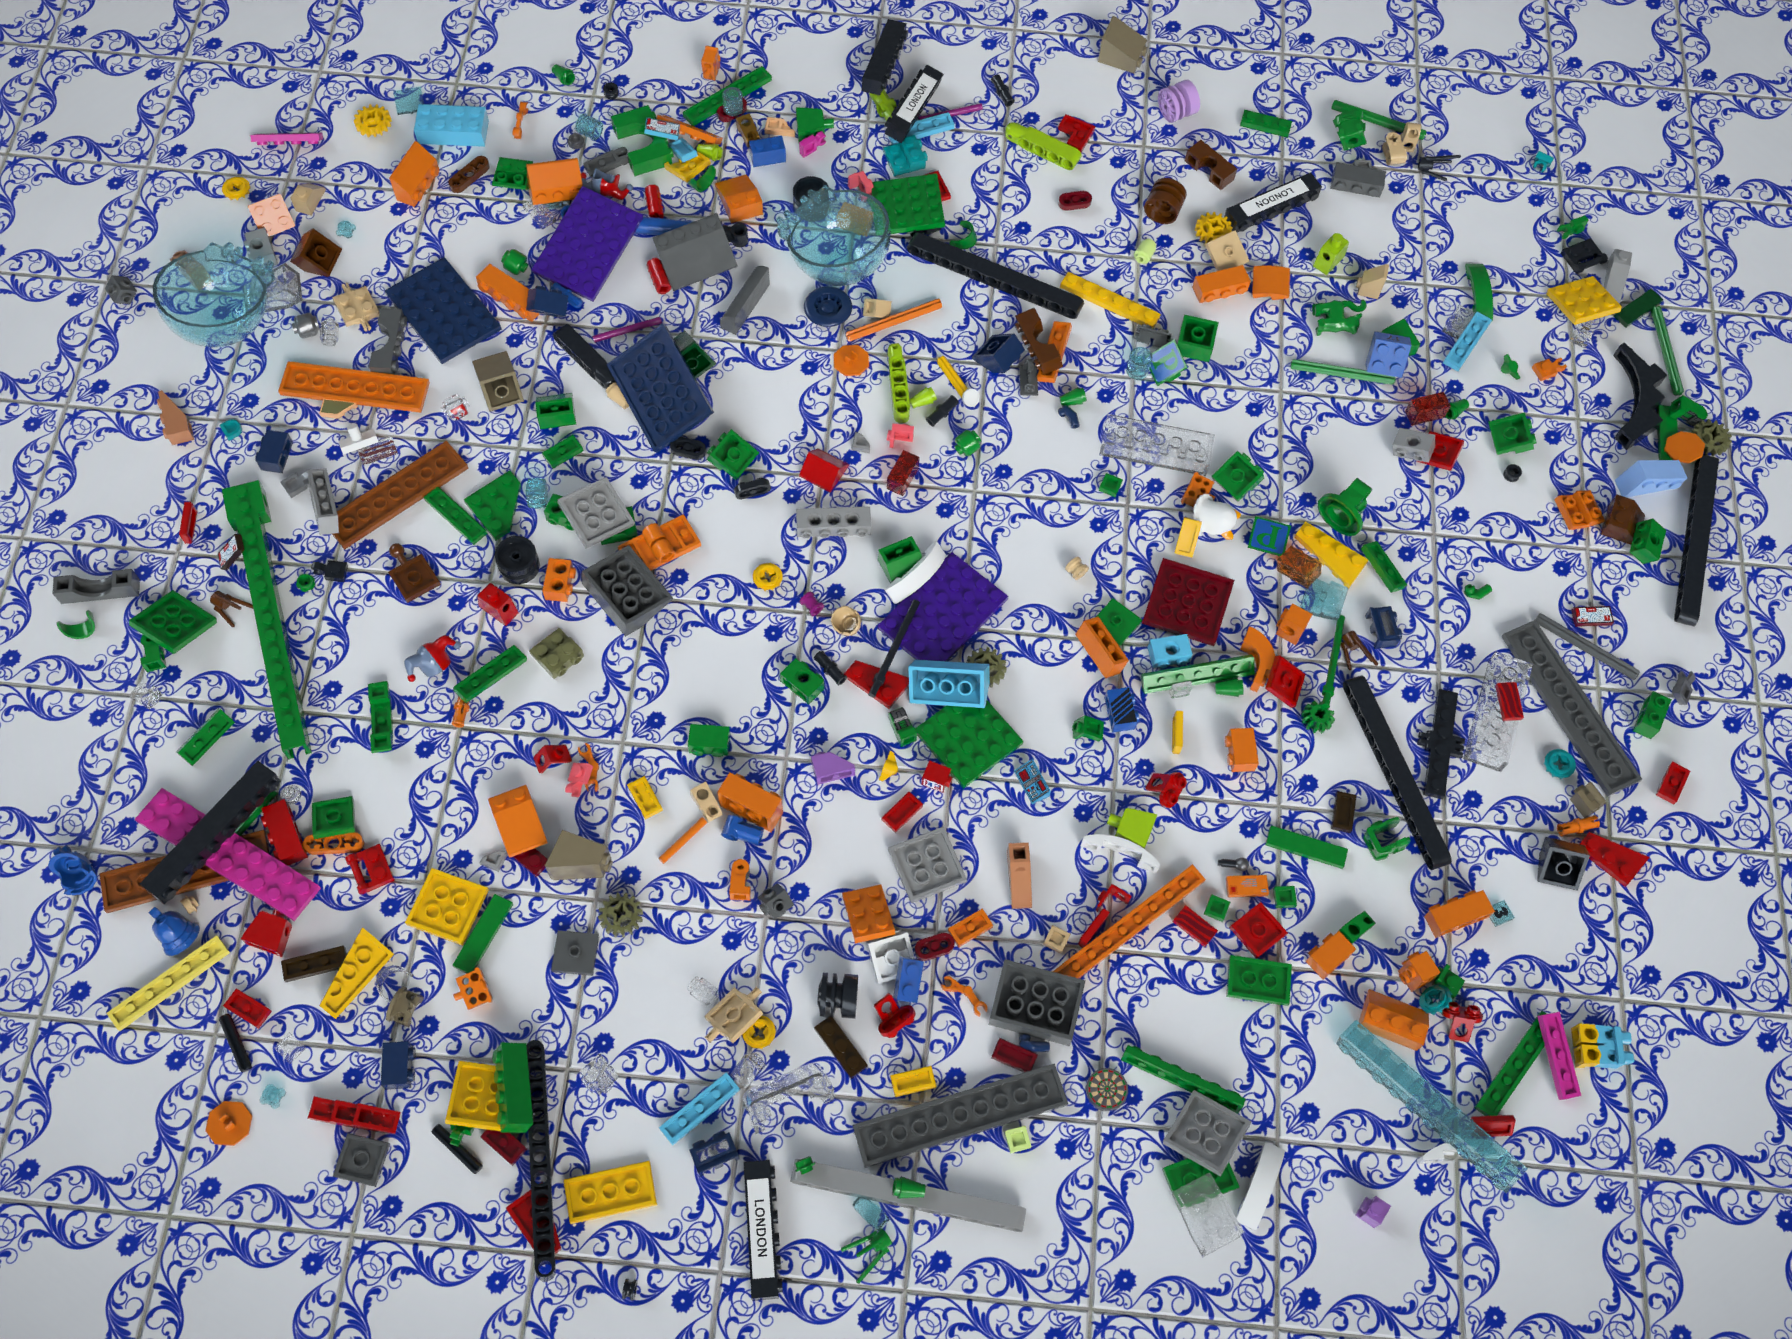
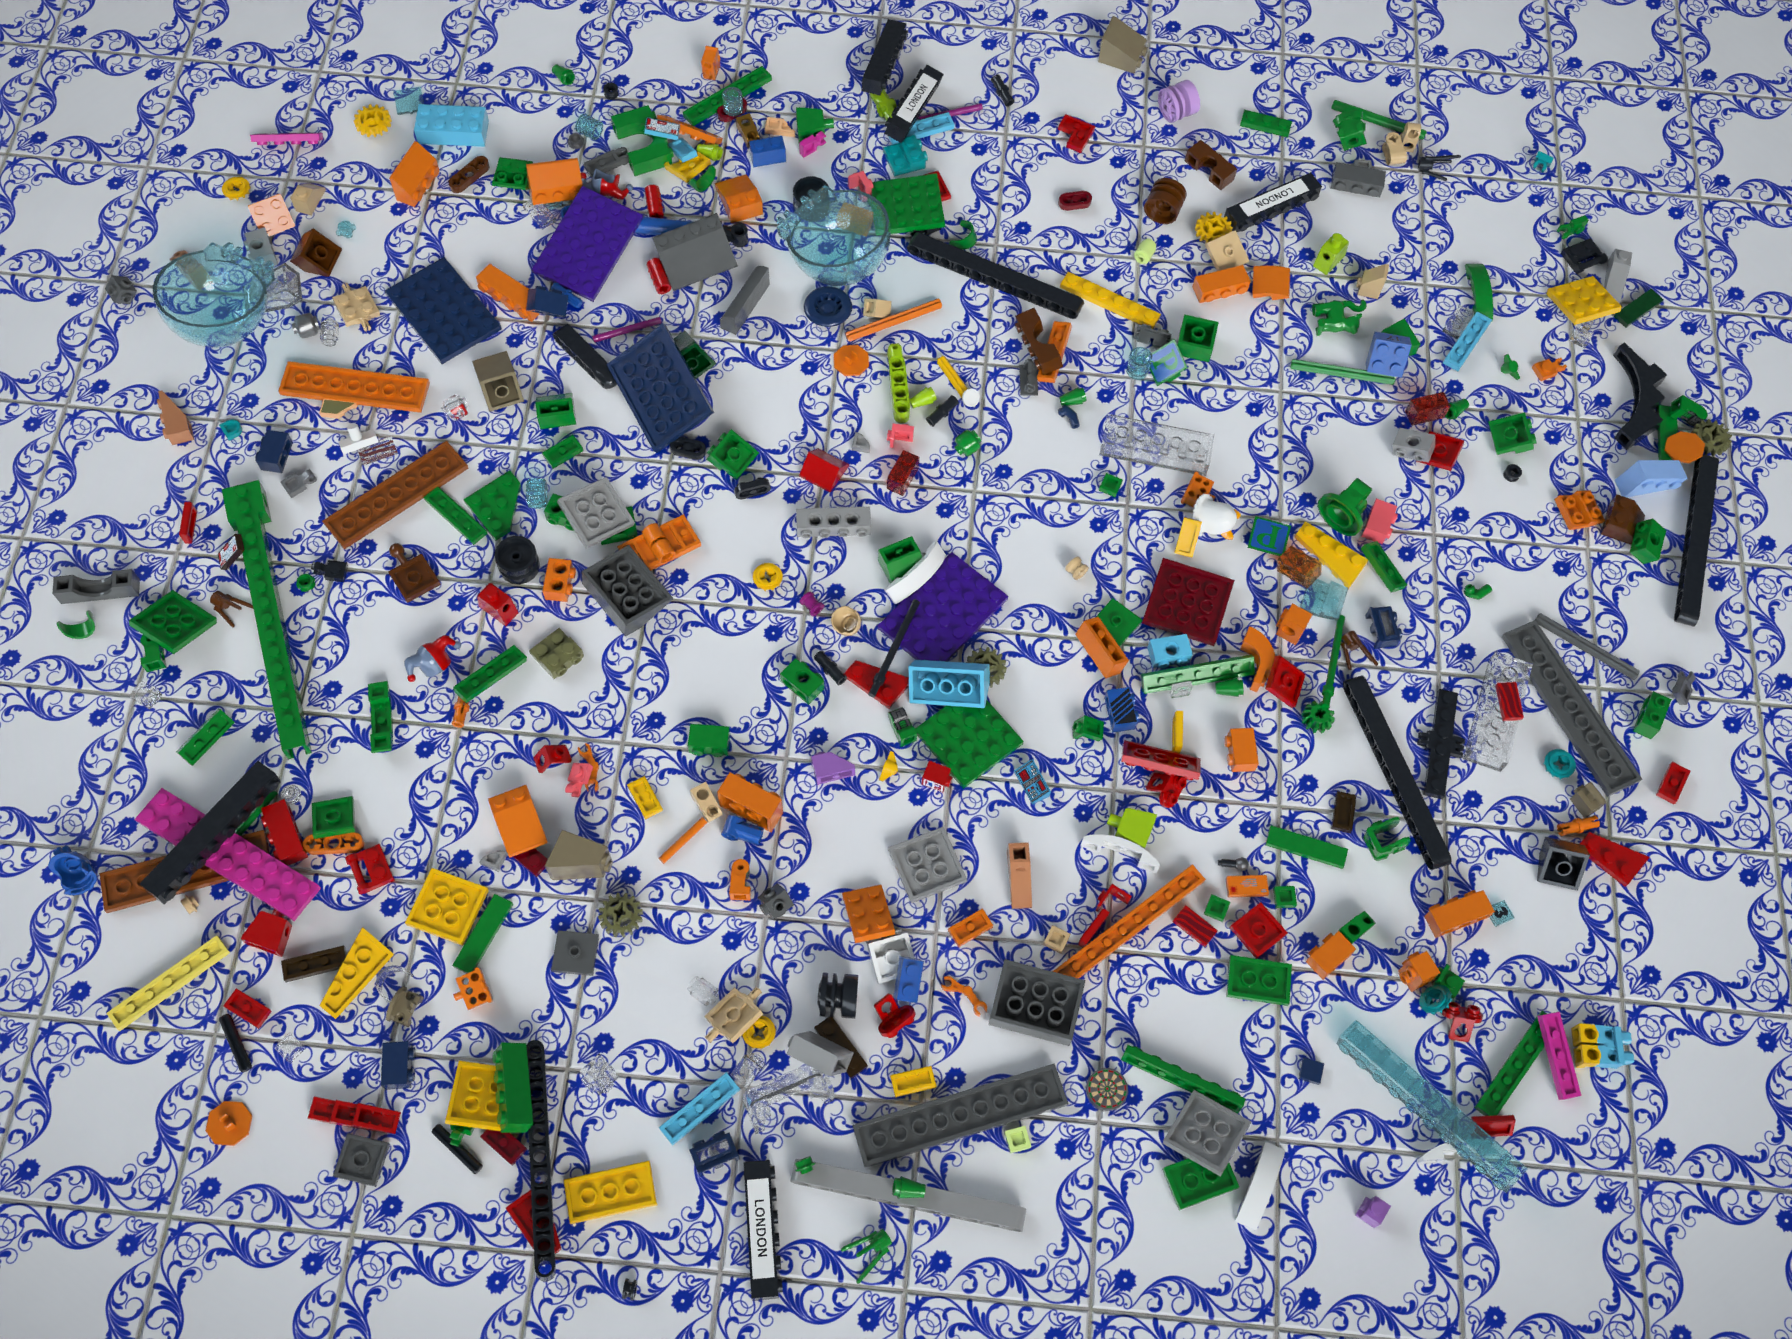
(173, 931): blue helmet -> none
(266, 1096): clear light blue plate -> none
(323, 501): light grey brick -> none
(391, 324): dark grey arch -> none
(514, 261): green head -> none
(523, 110): orange piece -> none
(615, 394): tan cone -> none
(819, 1053): none -> light grey brick
(871, 1213): clear light blue helmet -> none
(902, 812): red tile -> none
(933, 945): dark red plate -> none
(999, 352): dark blue slope -> none
(1014, 1056): dark red tile -> none
(1035, 1046): dark blue arm -> none
(1043, 145): lime piece -> none
(1161, 760): none -> red plate
(1207, 1215): clear slope -> none
(1238, 475): green plate -> none
(1311, 1071): none -> dark blue tile
(1379, 521): none -> coral brick
(1394, 1020): orange slope -> none
(1592, 616): tile -> none
(1667, 351): green axle -> none

